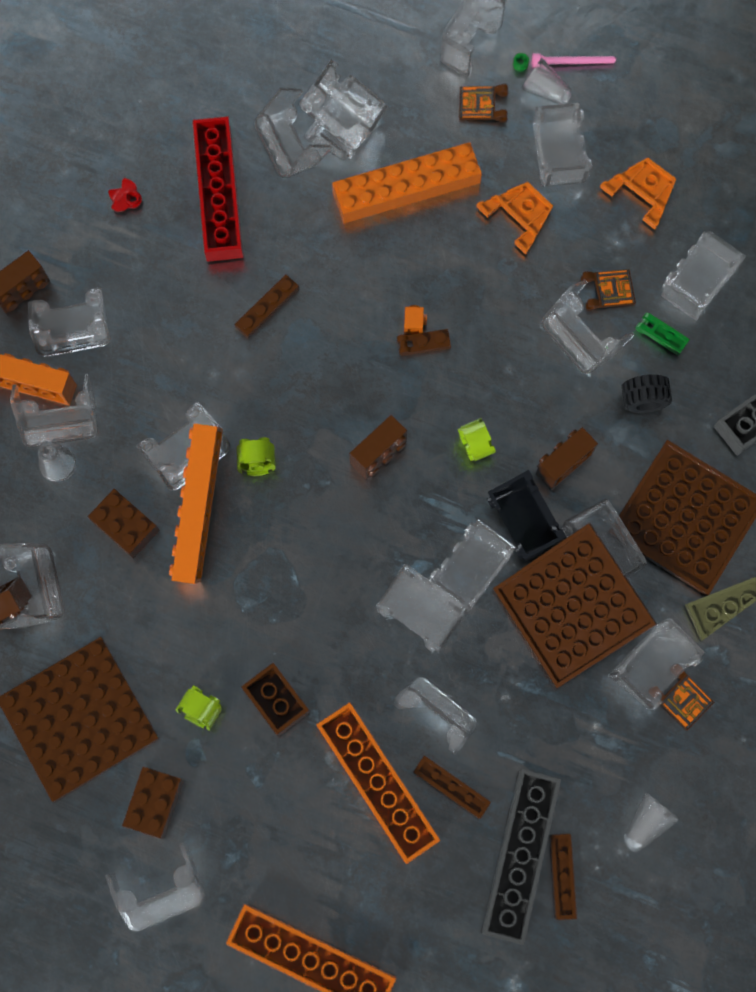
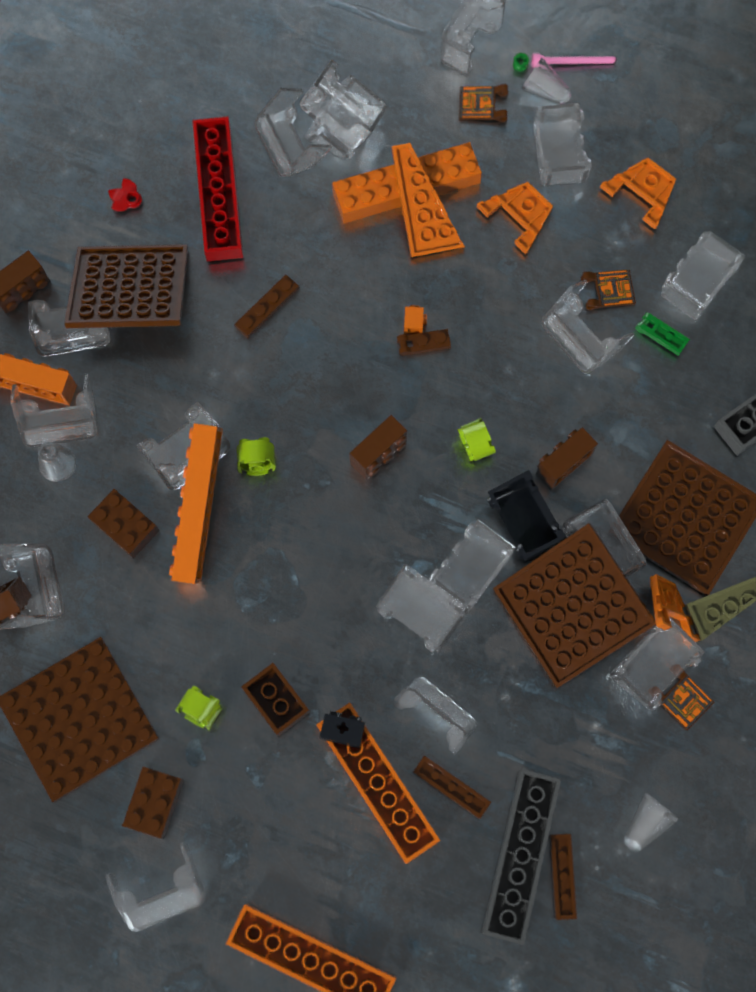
(127, 286): none -> reddish brown plate
(351, 737): none -> black brick
(423, 212): none -> orange wing
(646, 393): black tyre -> none
(669, 603): none -> orange wing

